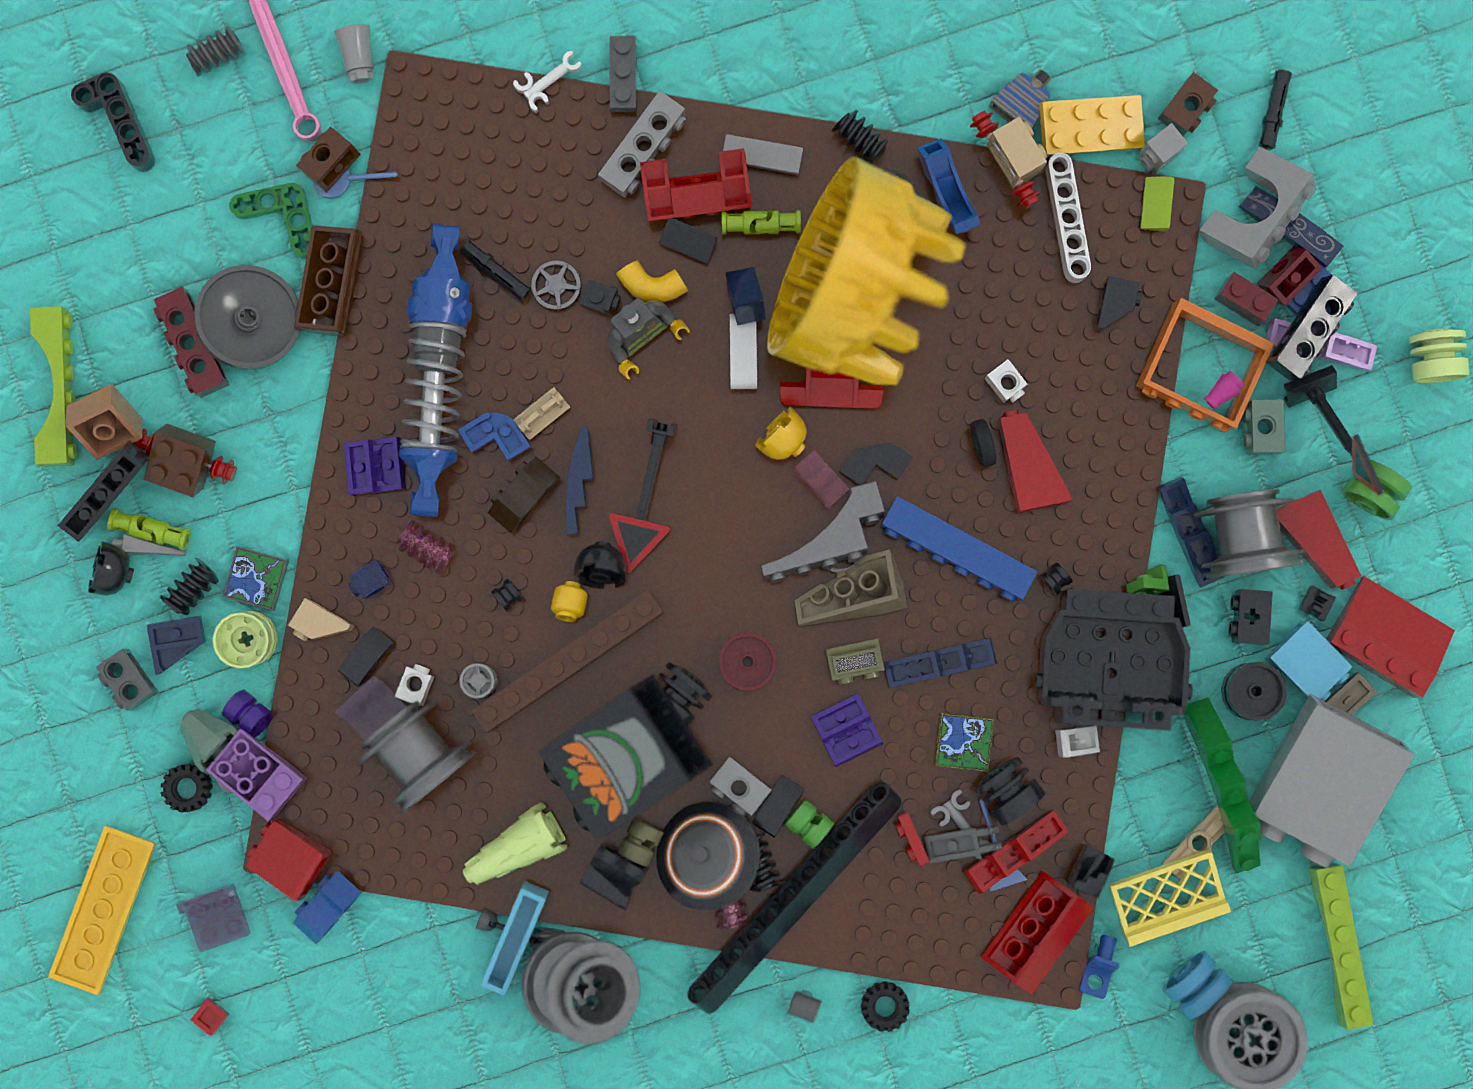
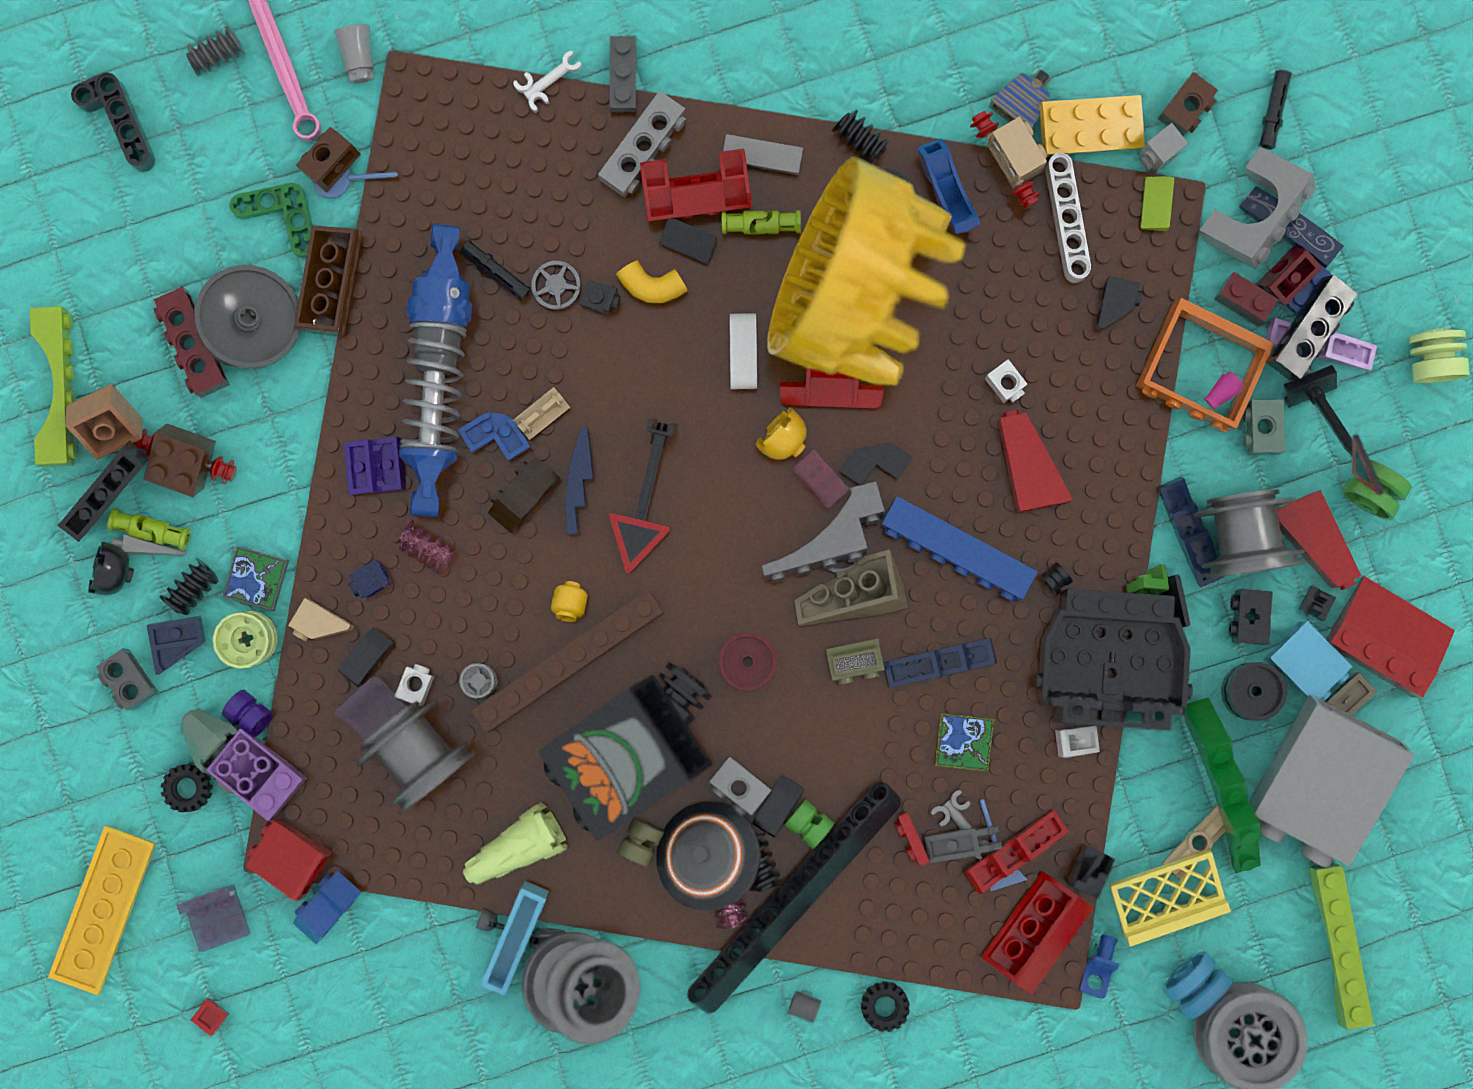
(507, 595): black wheel -> none
(600, 565): black cylinder -> none
(613, 876): black piece -> none
(636, 327): dark grey torso -> none
(745, 295): dark blue piece -> none
(847, 730): dark purple slope -> none
(983, 443): black tyre -> none
(1009, 791): black wheel -> none

